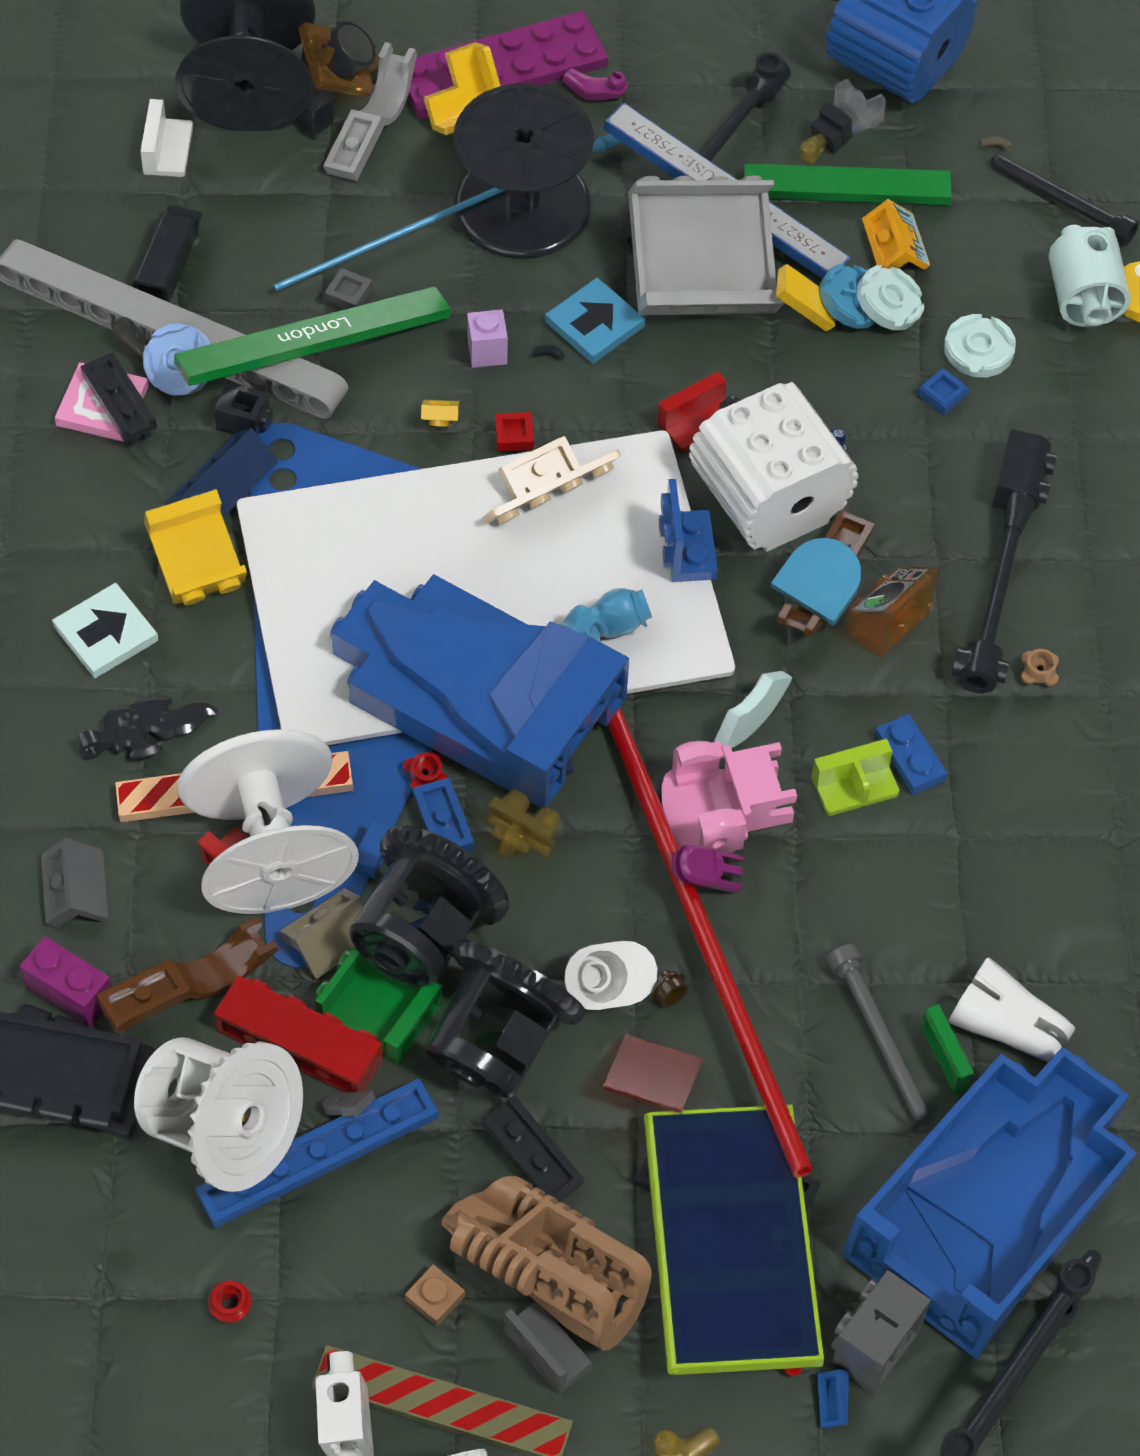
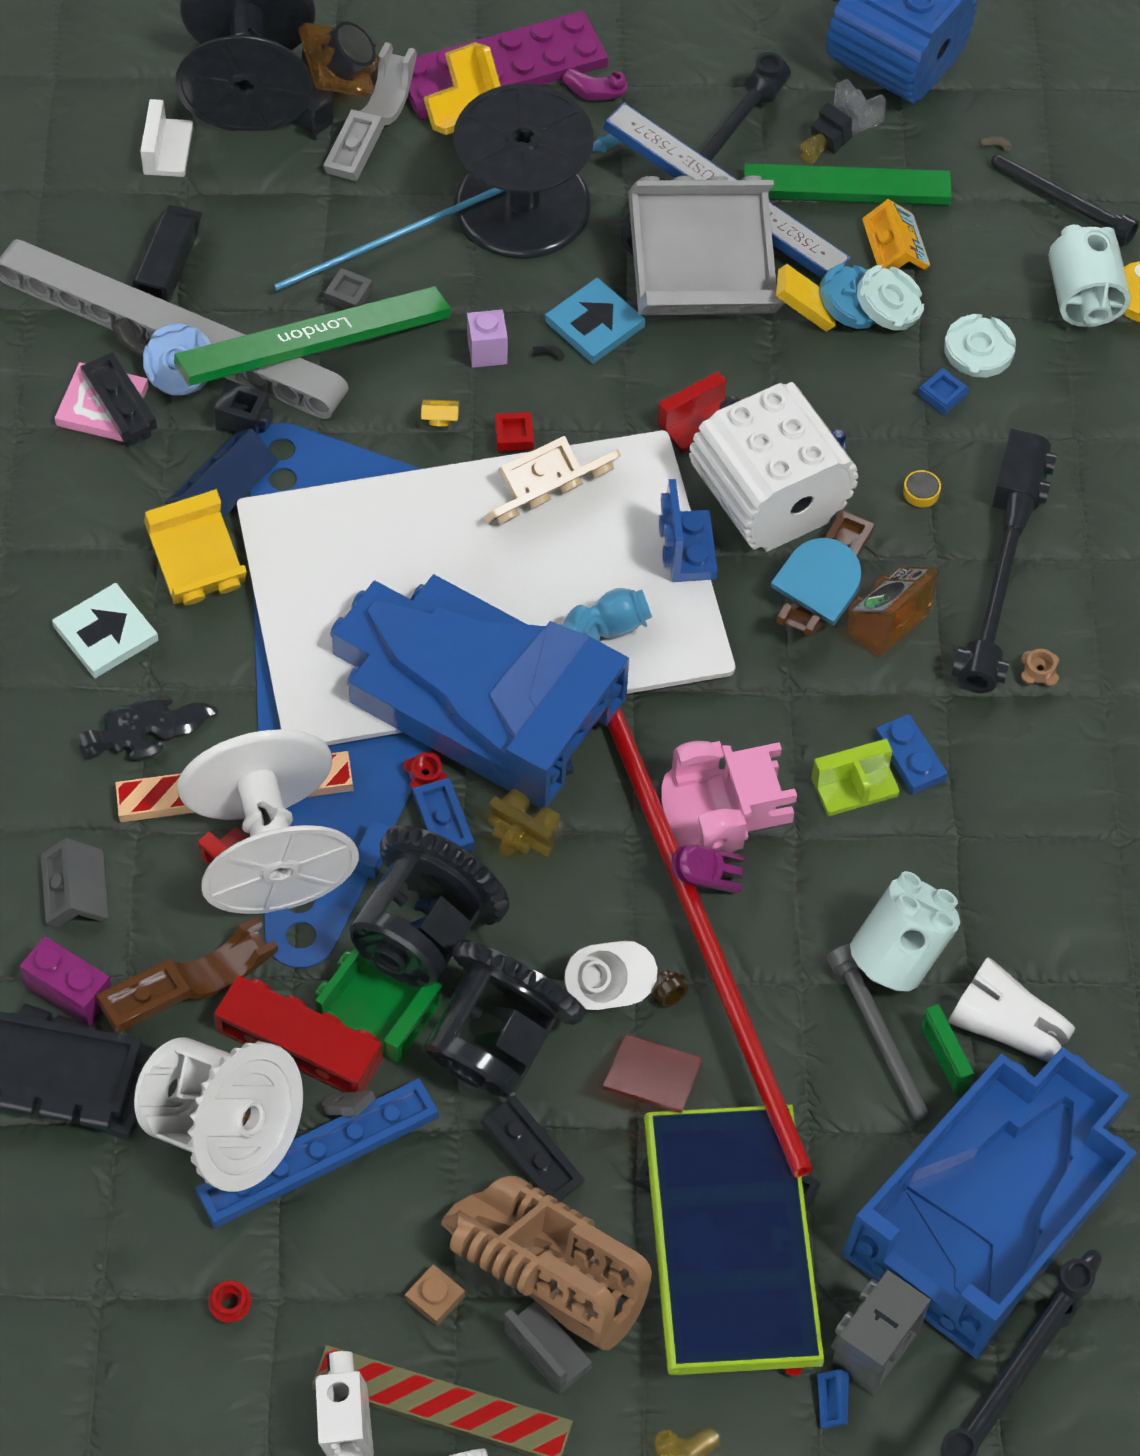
(324, 931): dark tan panel -> none
(754, 709): light aqua tile -> none
(905, 933): none -> light aqua cylinder
(921, 488): none -> tile

